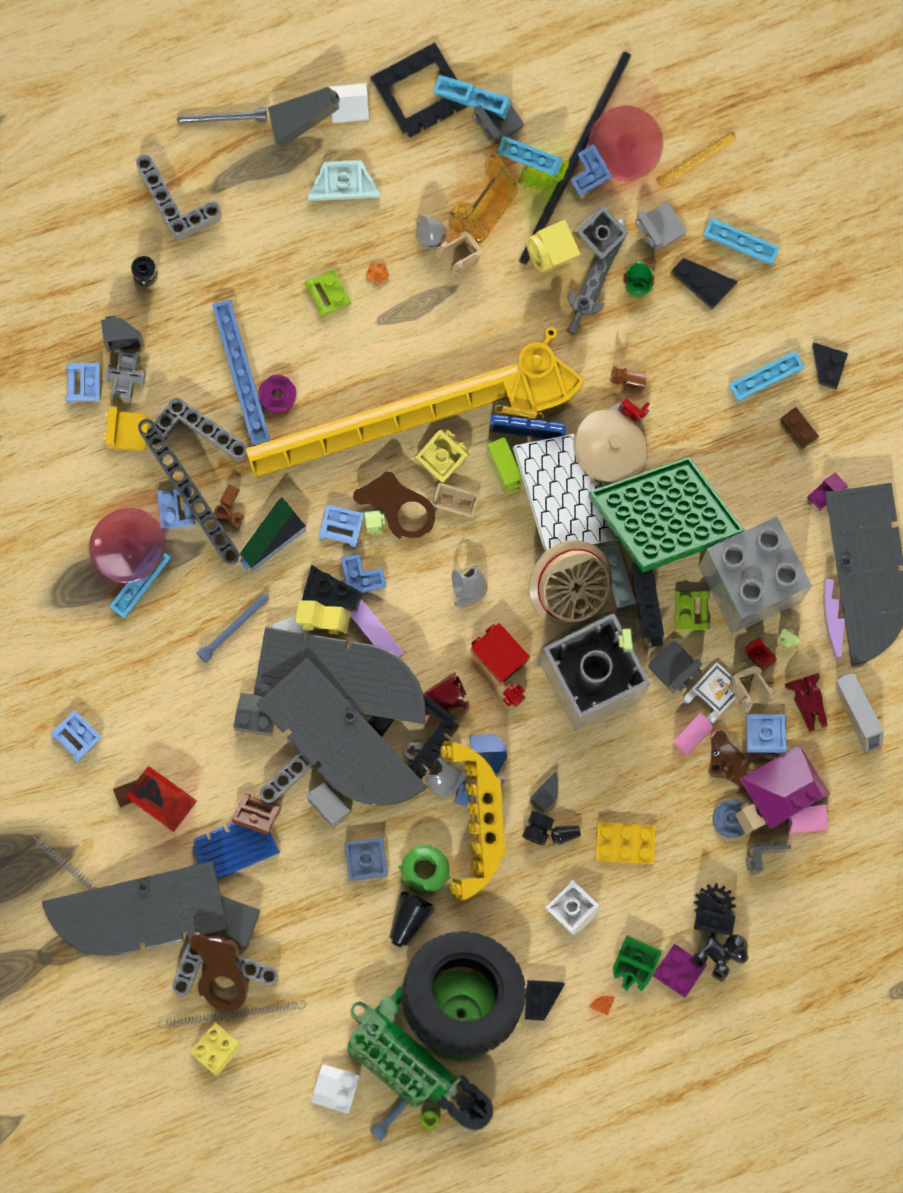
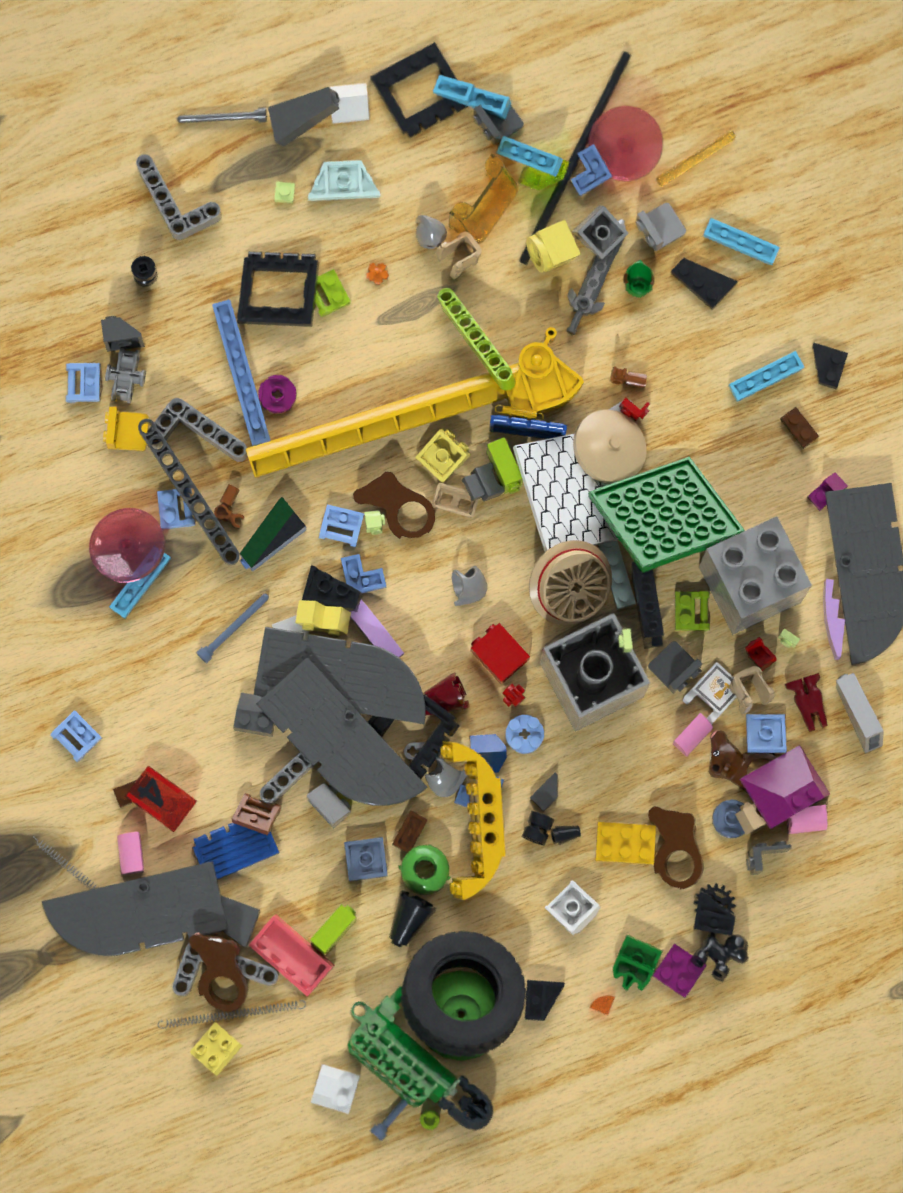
(130, 853): none -> bright pink brick
(273, 315): none -> black hinge
(284, 192): none -> yellowish green plate
(291, 955): none -> coral slope
(334, 929): none -> lime brick
(409, 832): none -> reddish brown plate
(479, 345): none -> lime beam
(482, 484): none -> dark grey piece
(533, 741): none -> light blue plate
(678, 835): none -> reddish brown animal

